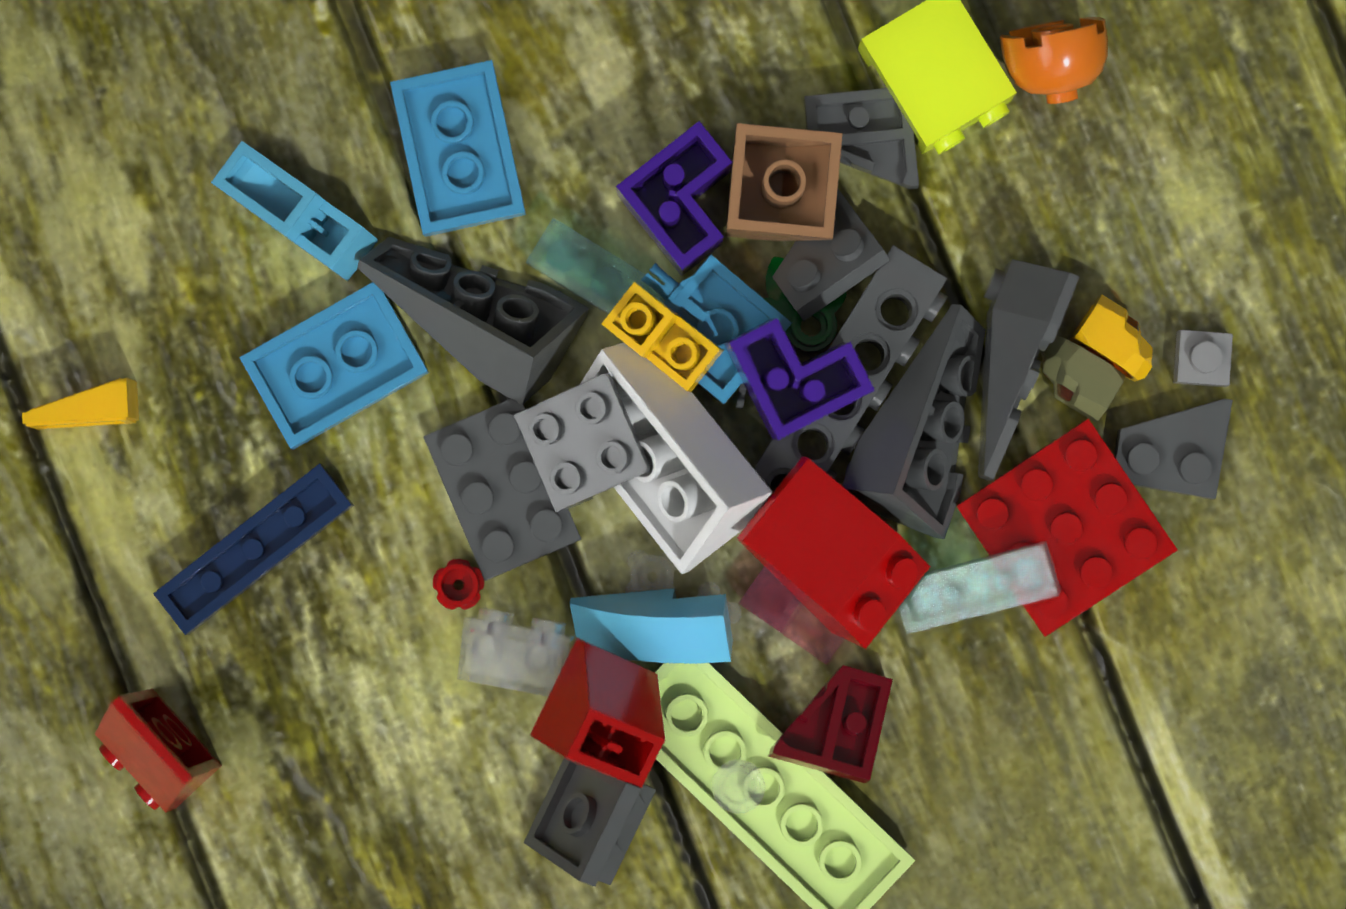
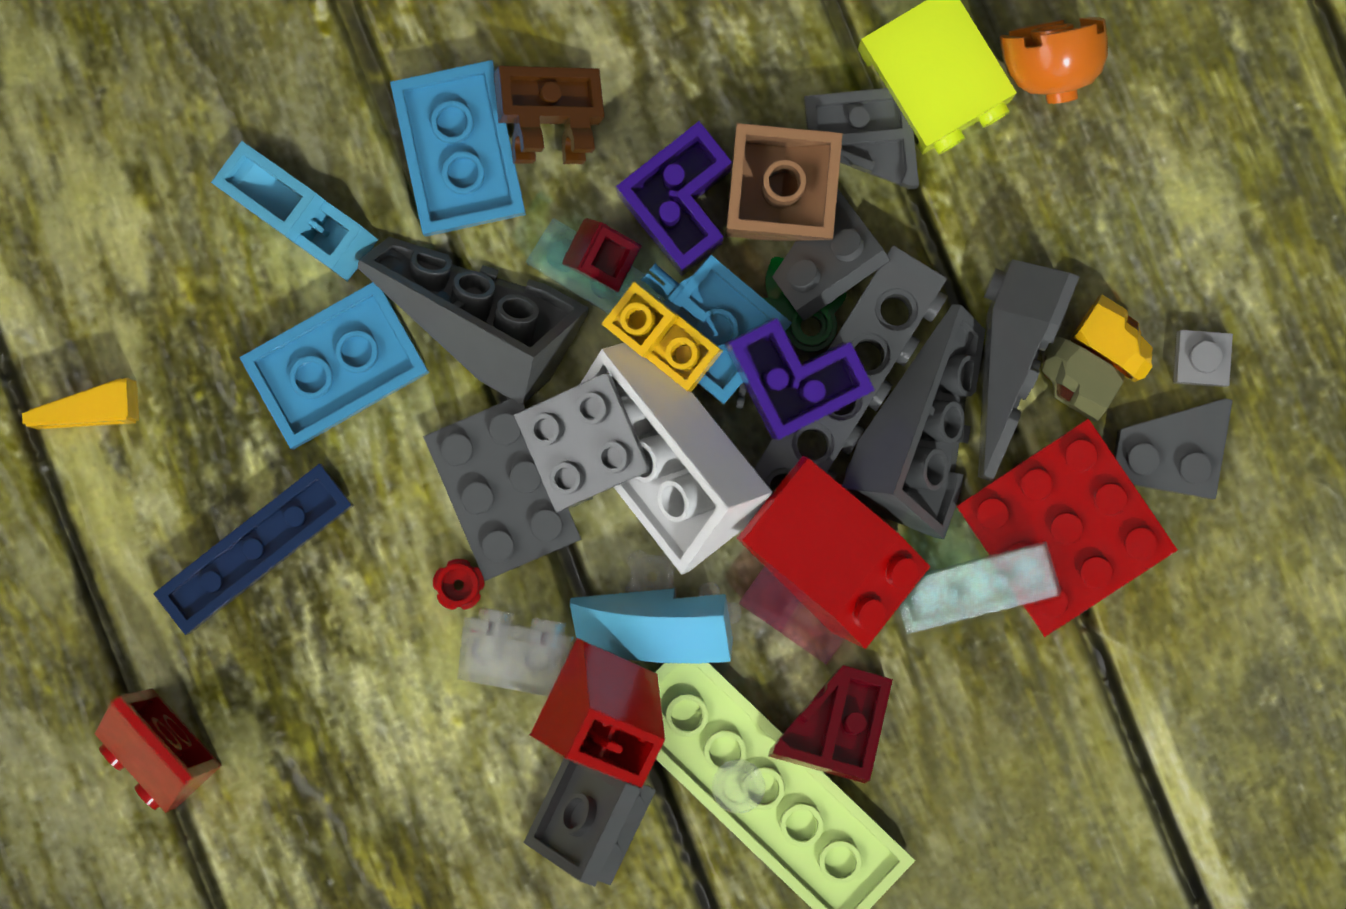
(549, 97): none -> reddish brown plate
(601, 254): none -> dark red slope

